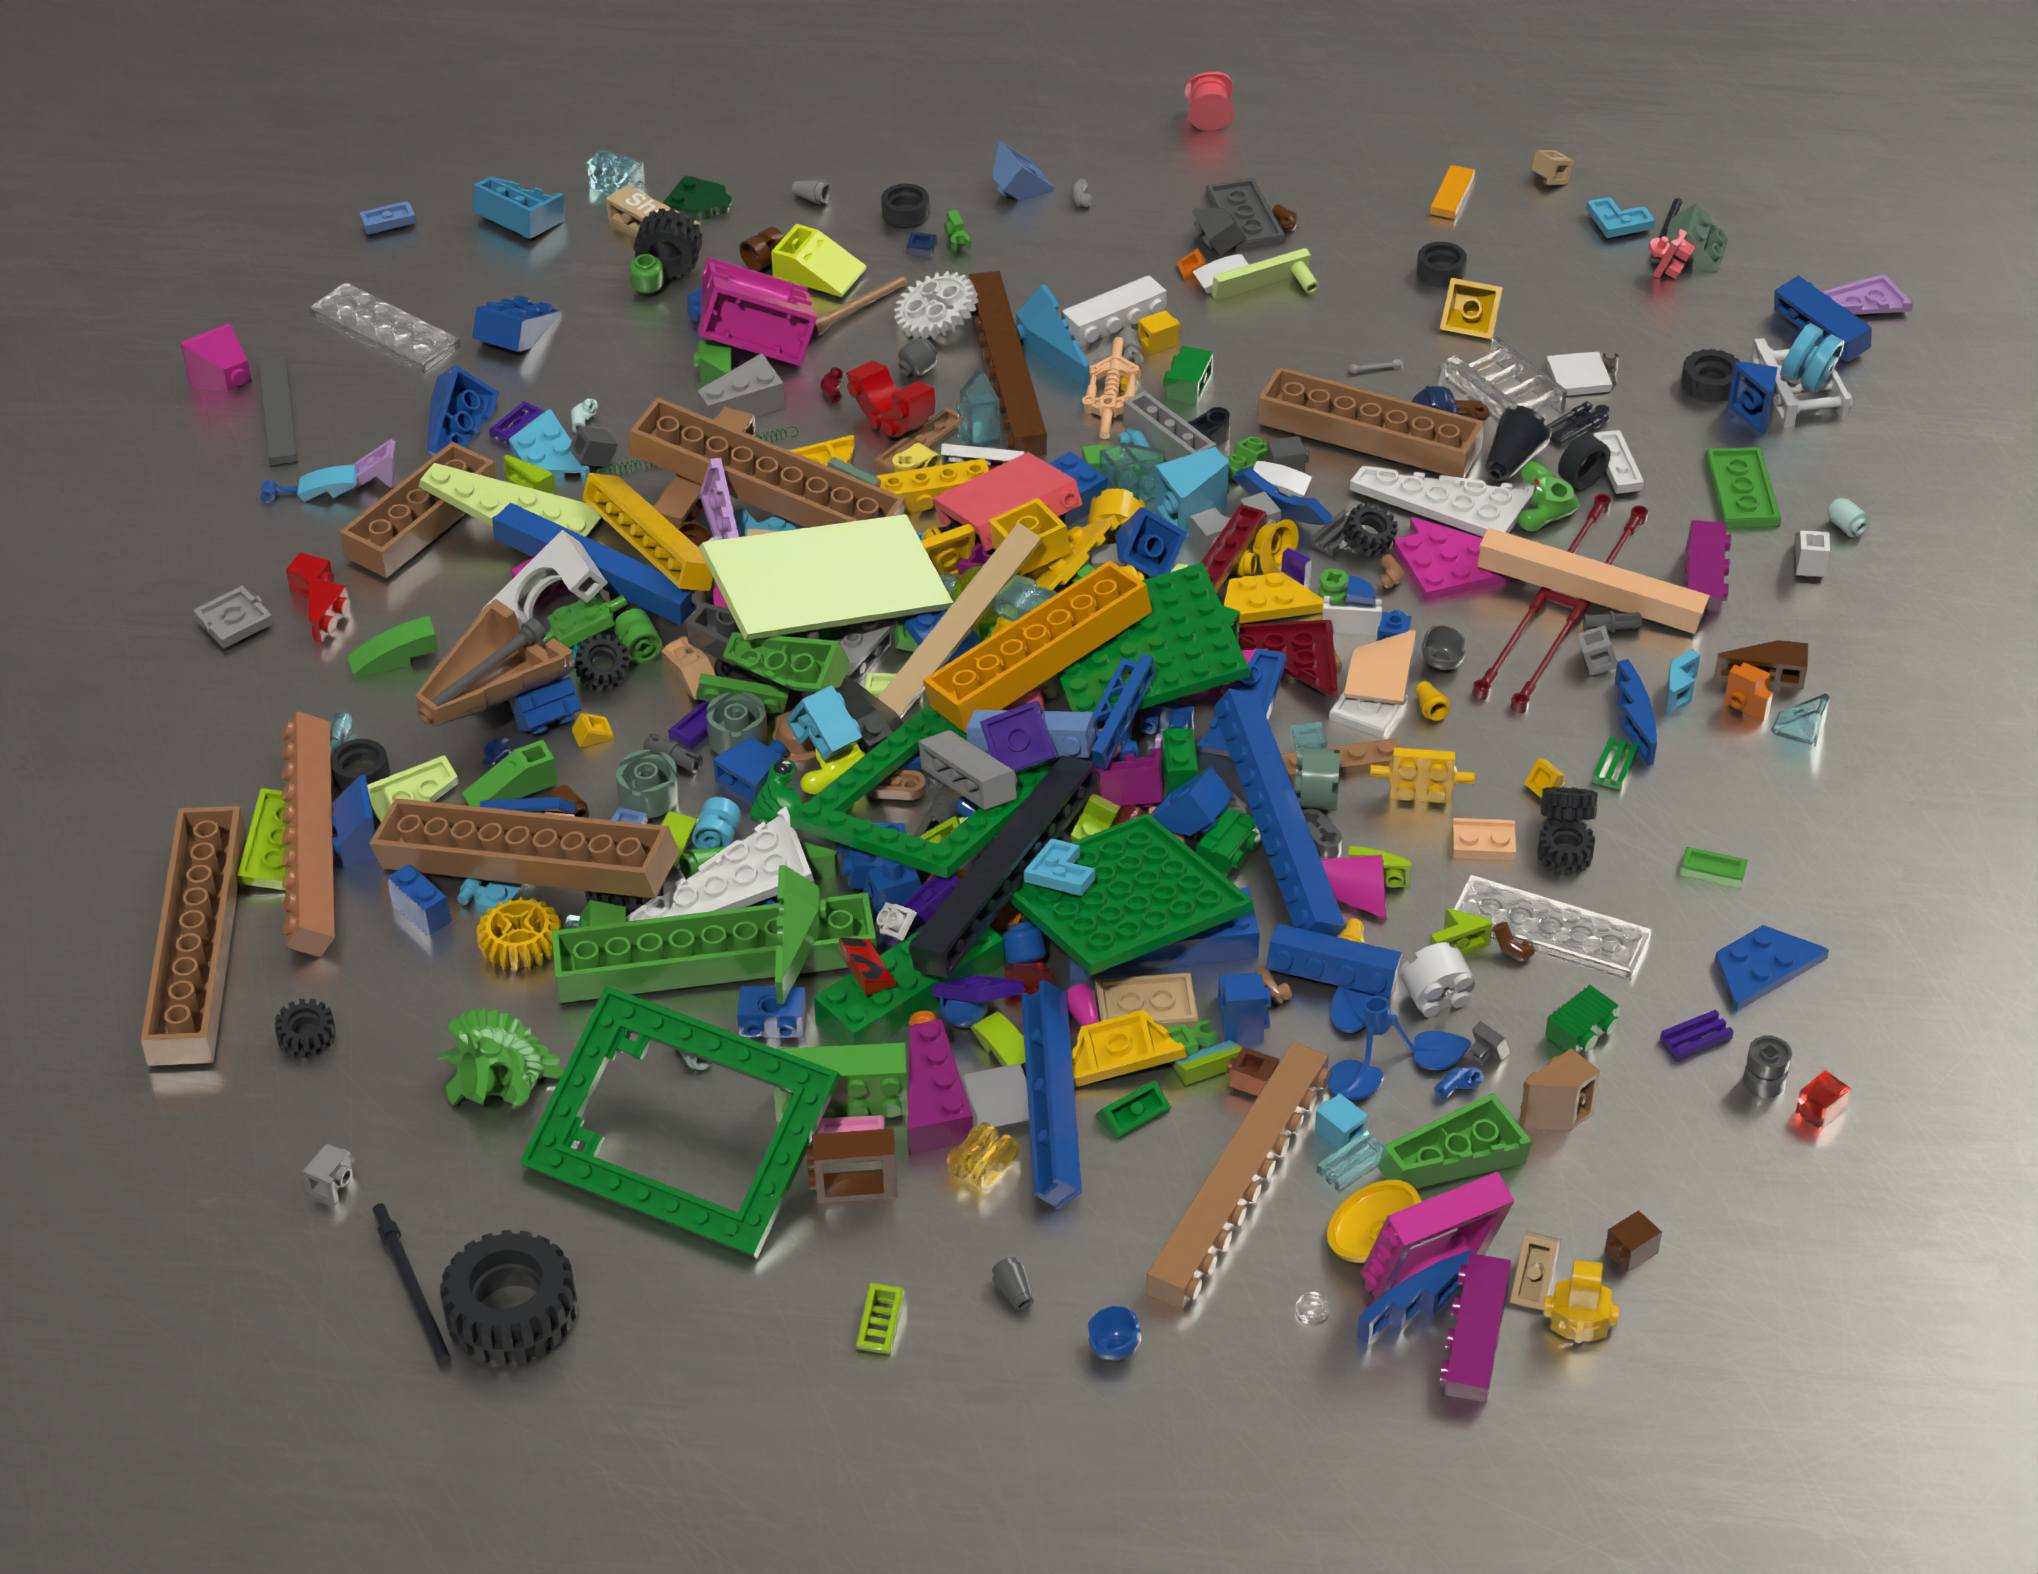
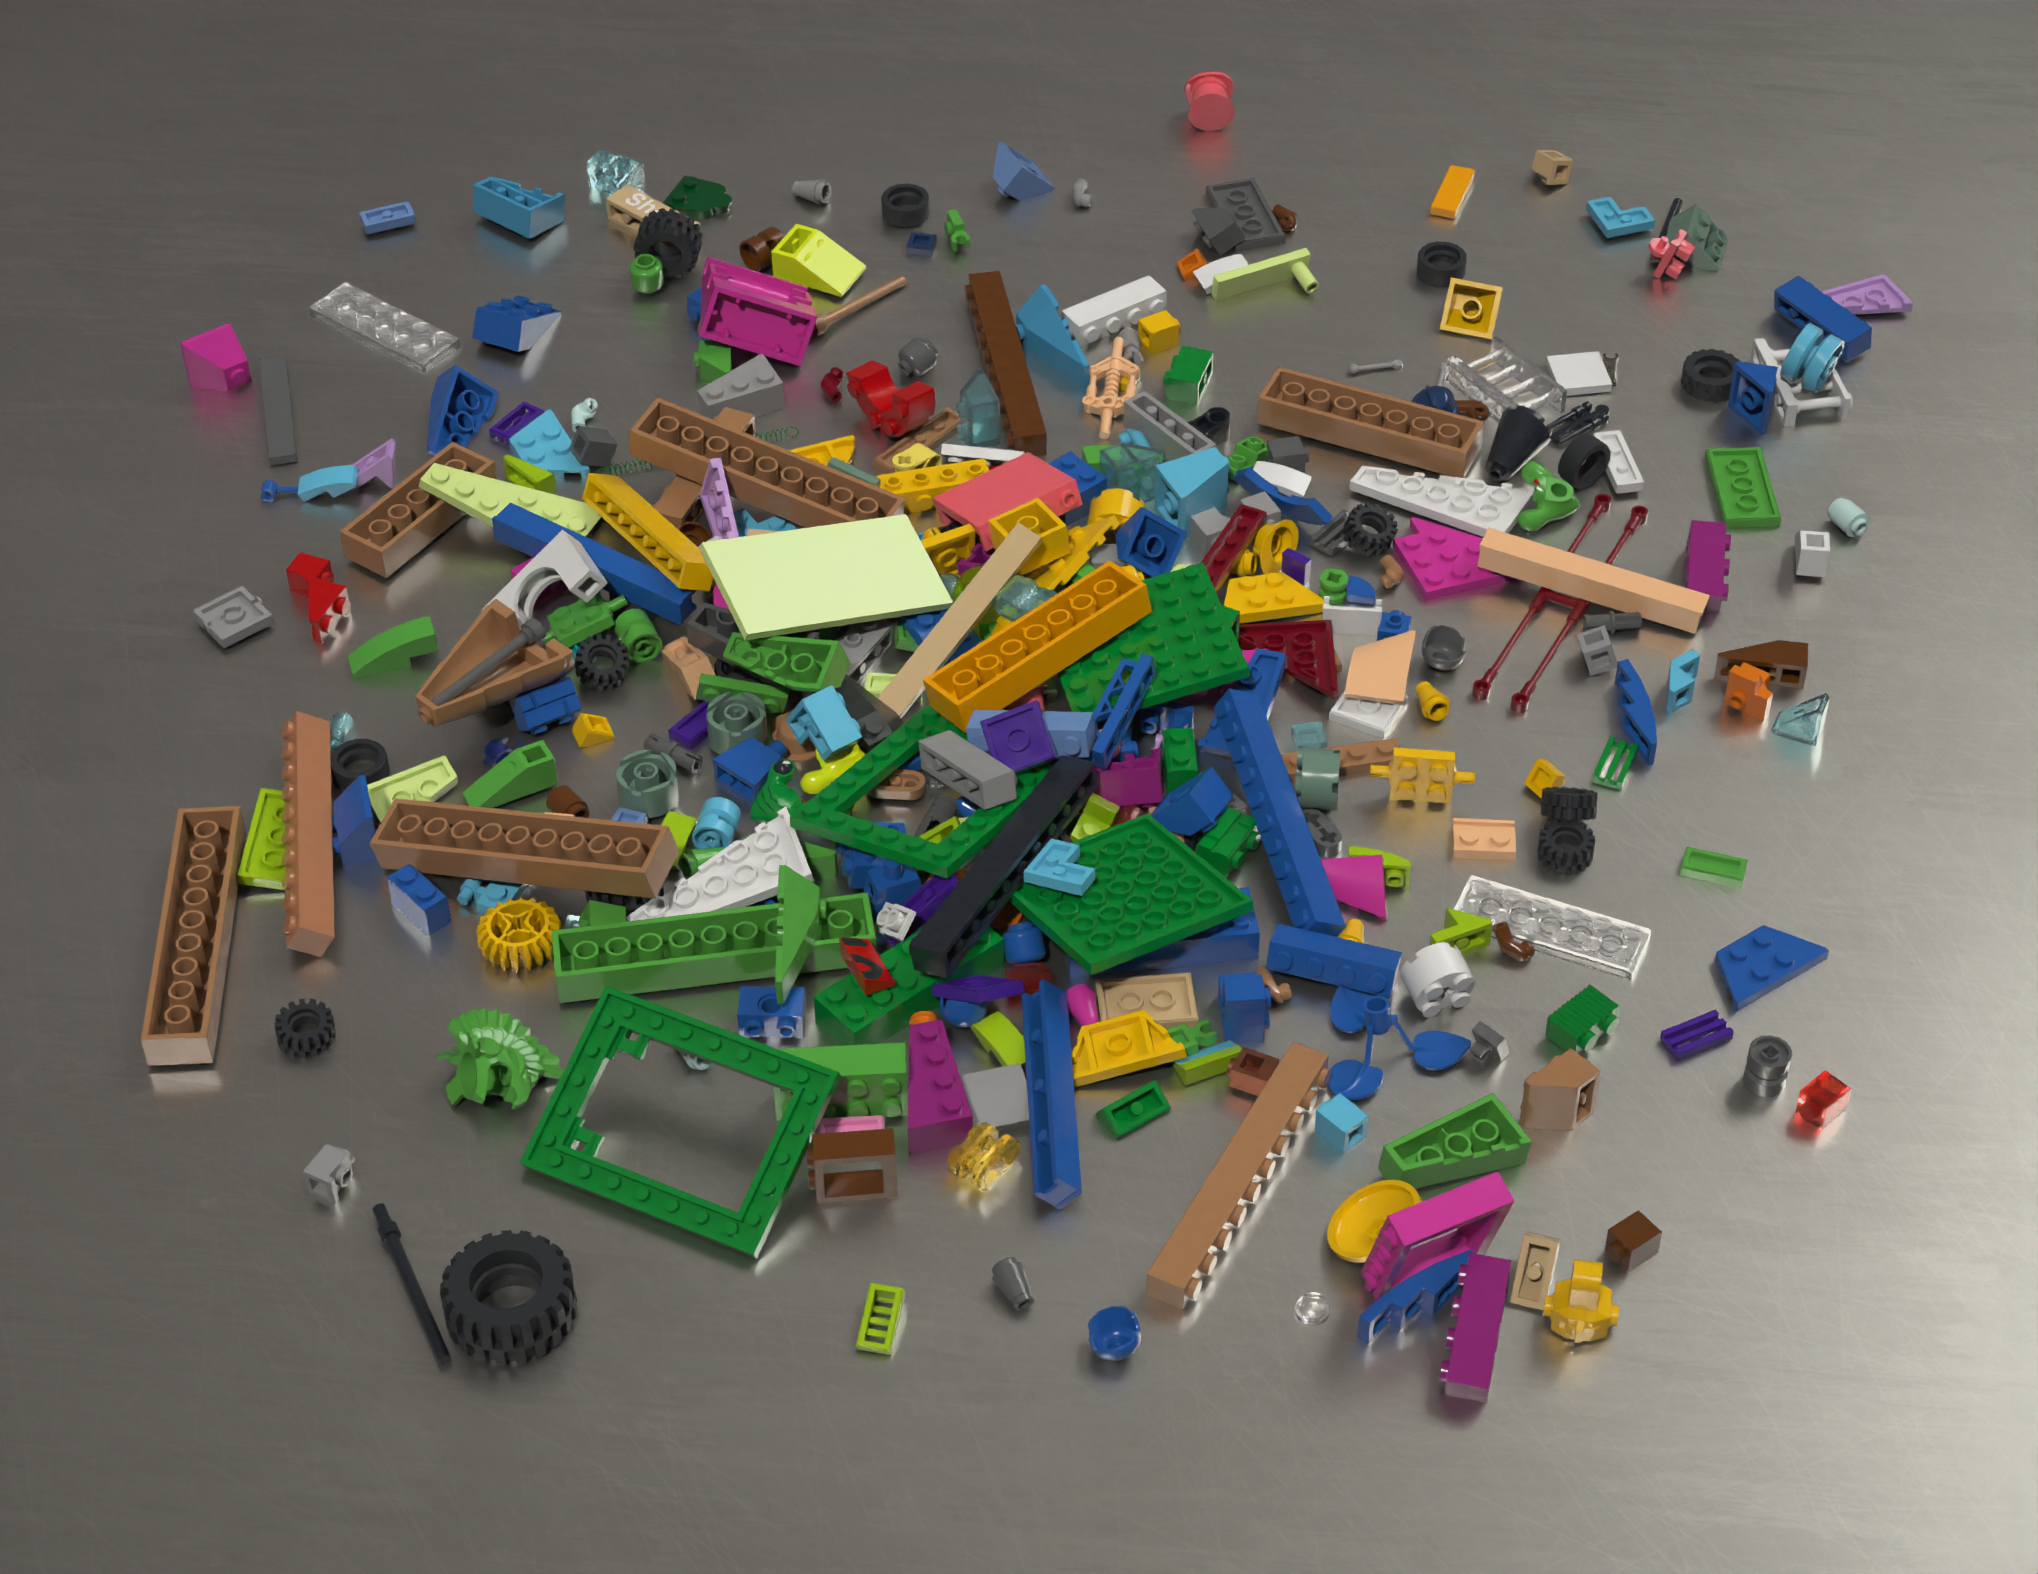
(536, 805): blue tile -> none
(936, 305): white gear -> none
(1356, 1166): clear light blue tile -> none
(1459, 1079): blue arm -> none

